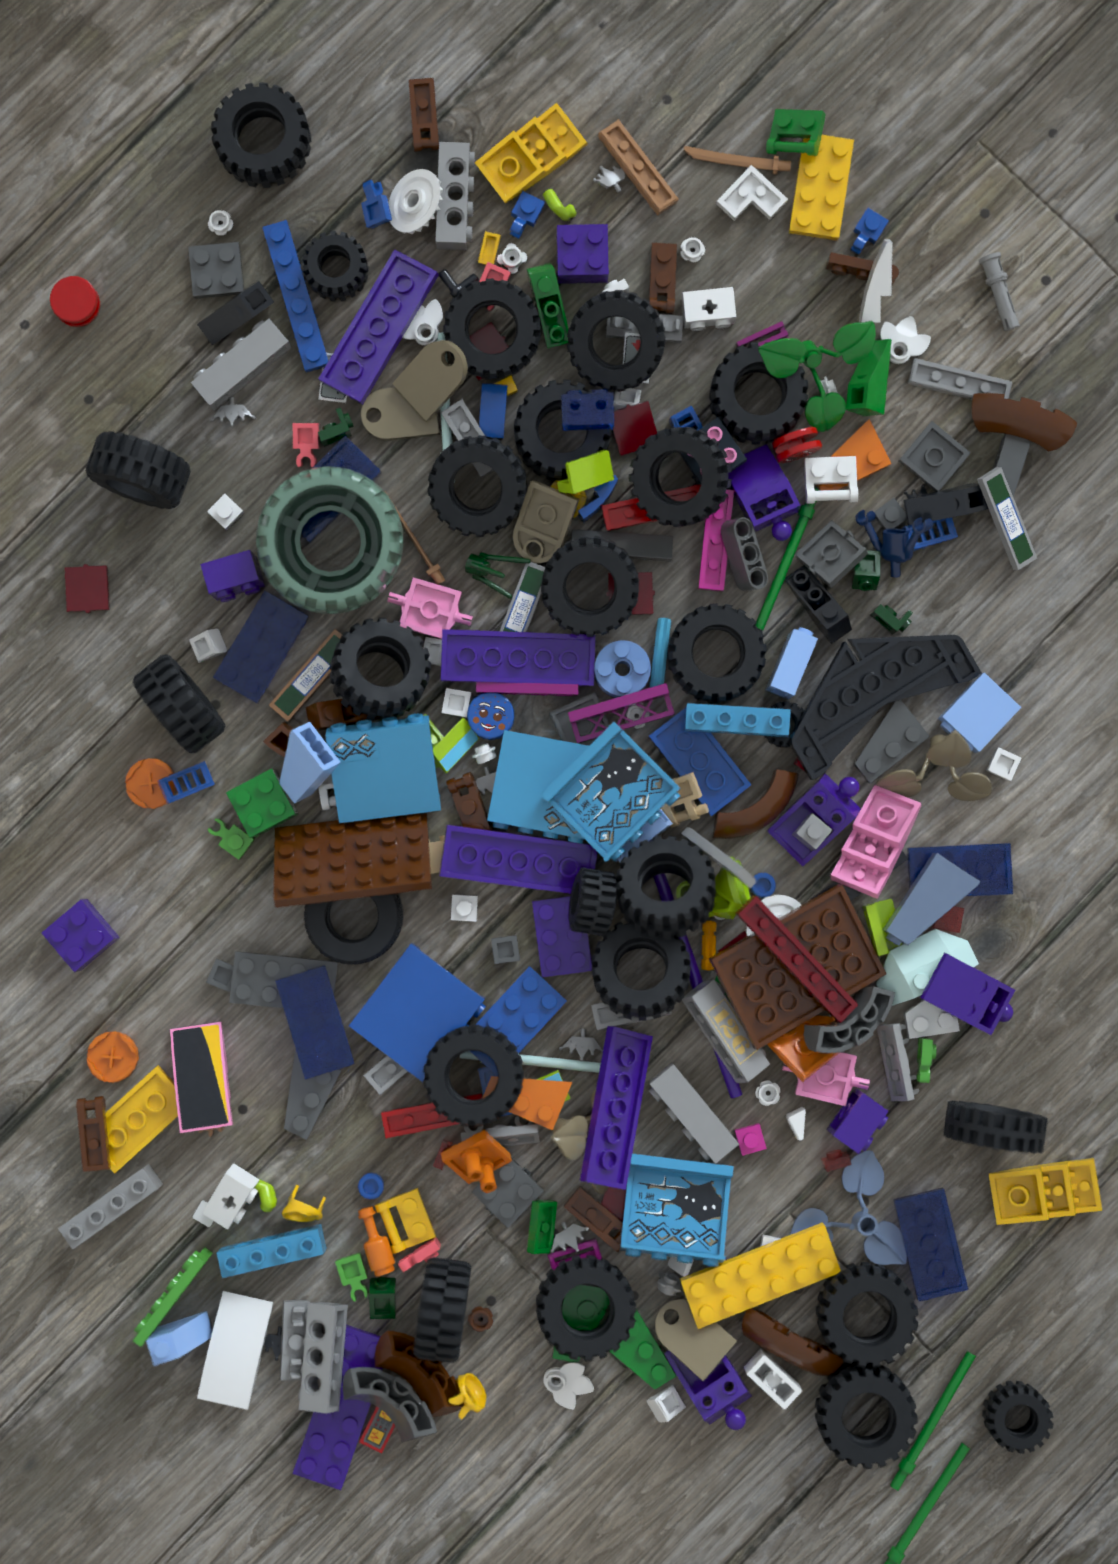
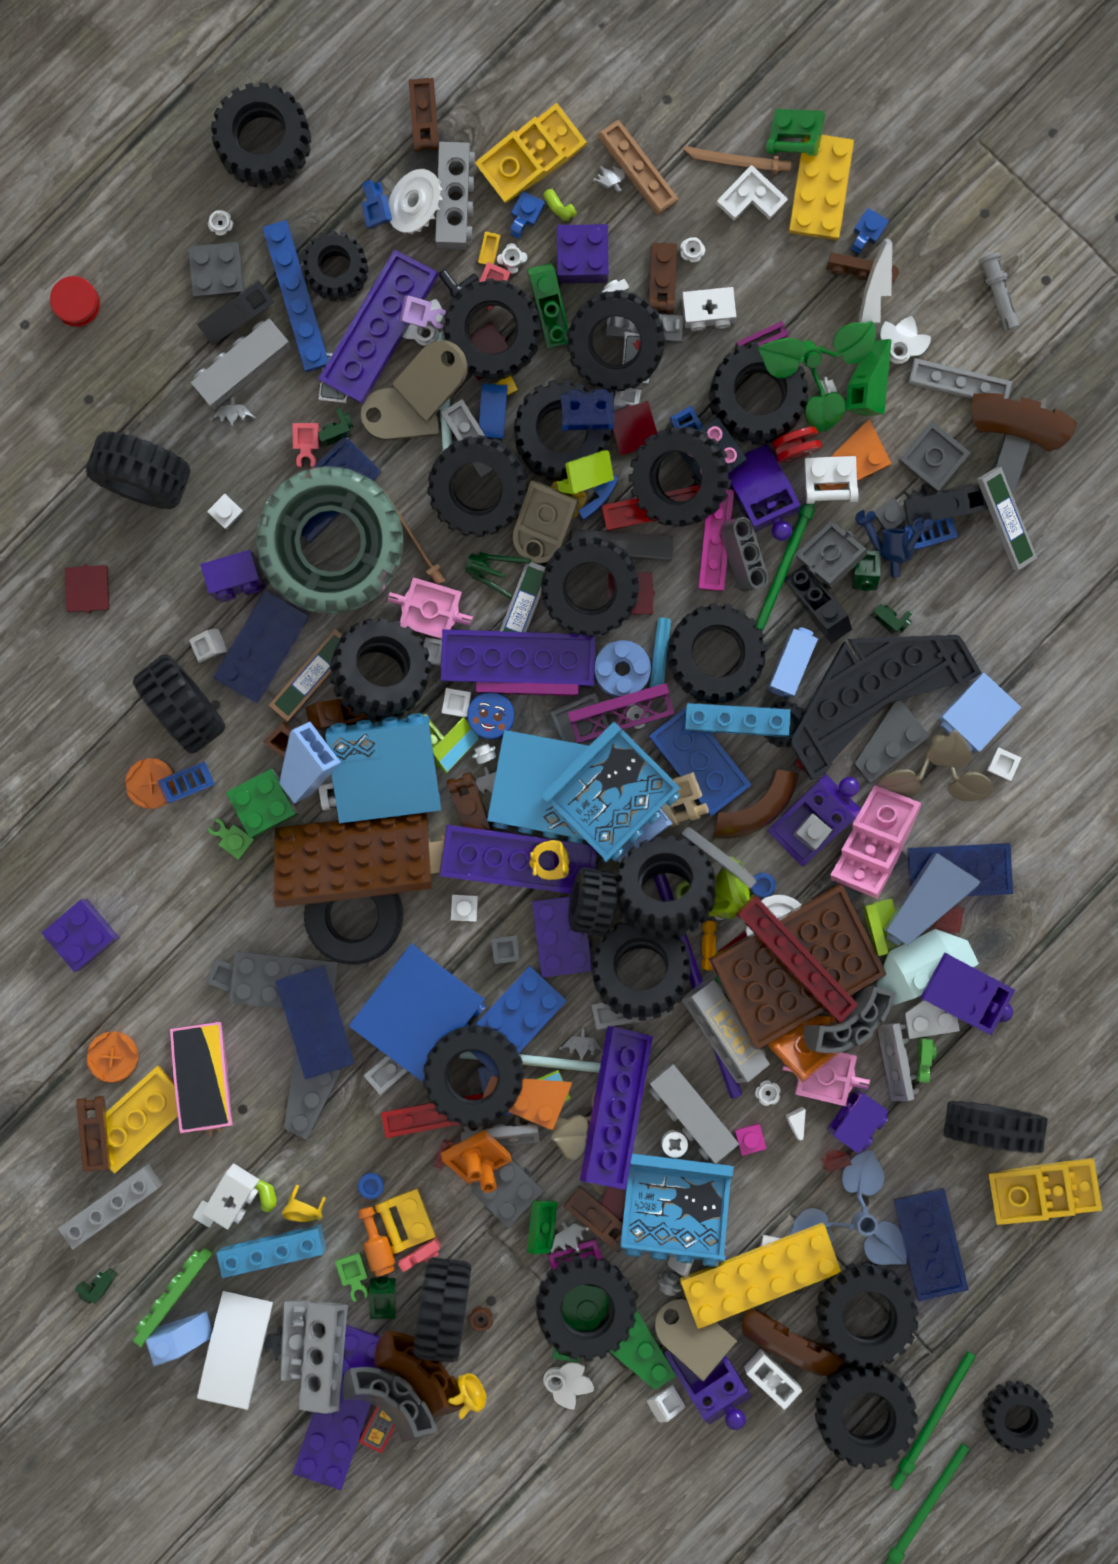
(100, 1283): none -> dark green bracket
(418, 313): none -> lavender plate
(559, 872): none -> yellow piece
(671, 1140): none -> white wheel

